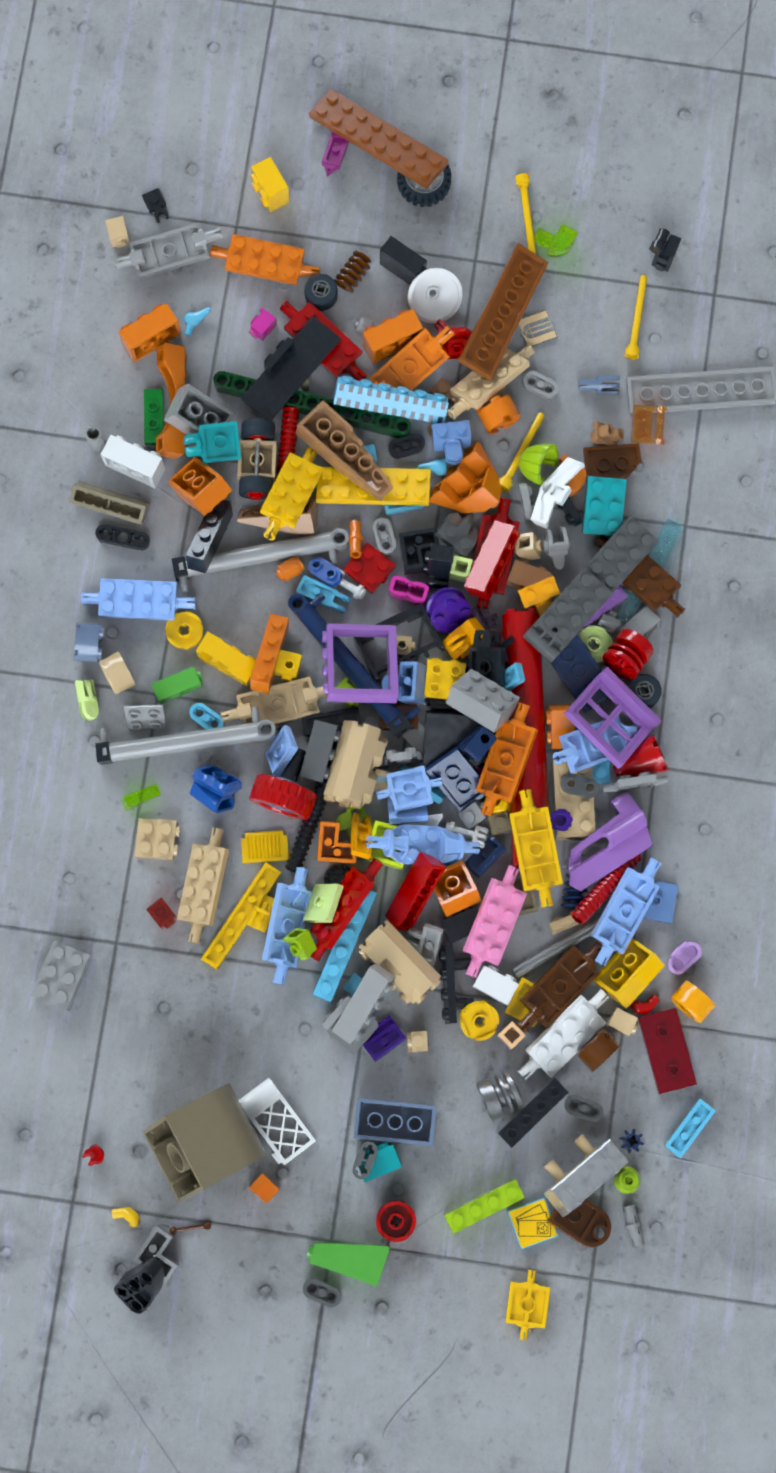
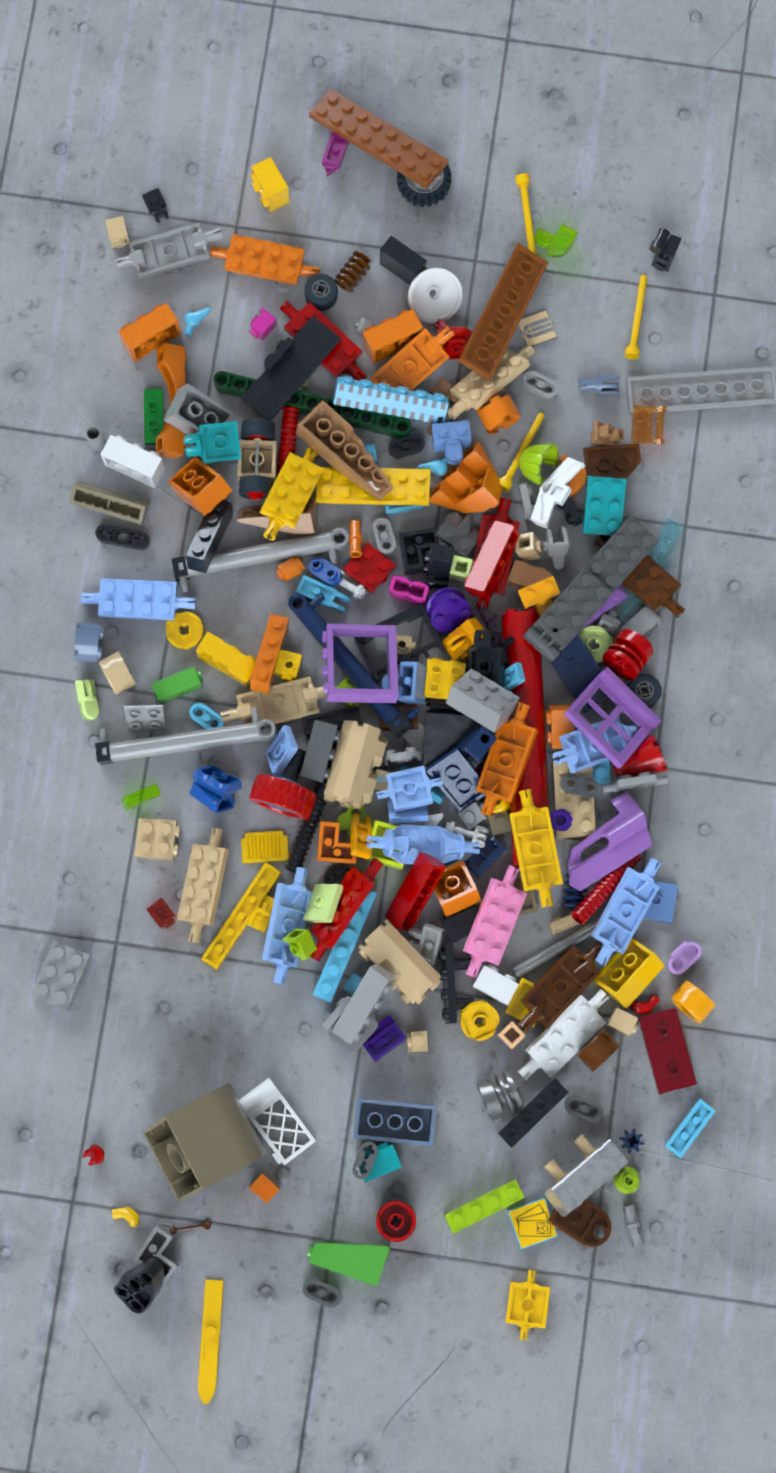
(210, 1339): none -> yellow piece

